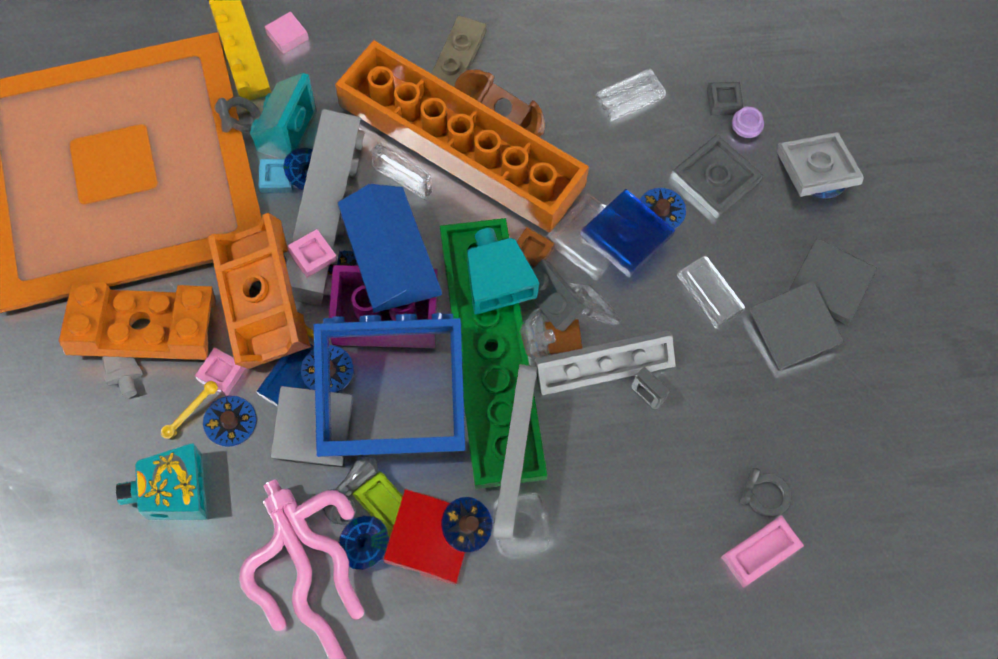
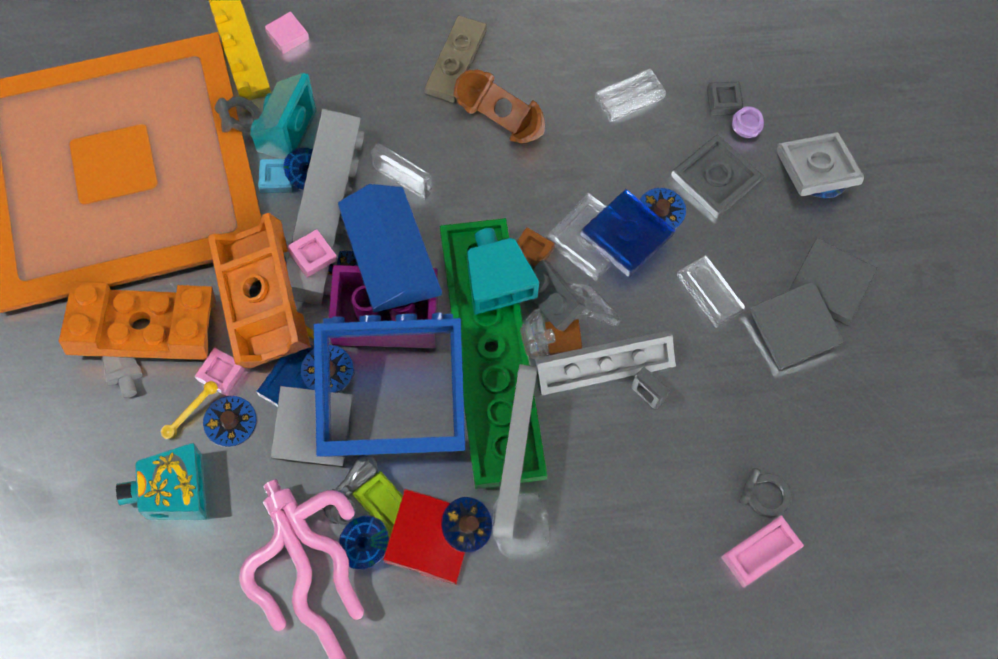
(462, 136): orange brick -> none

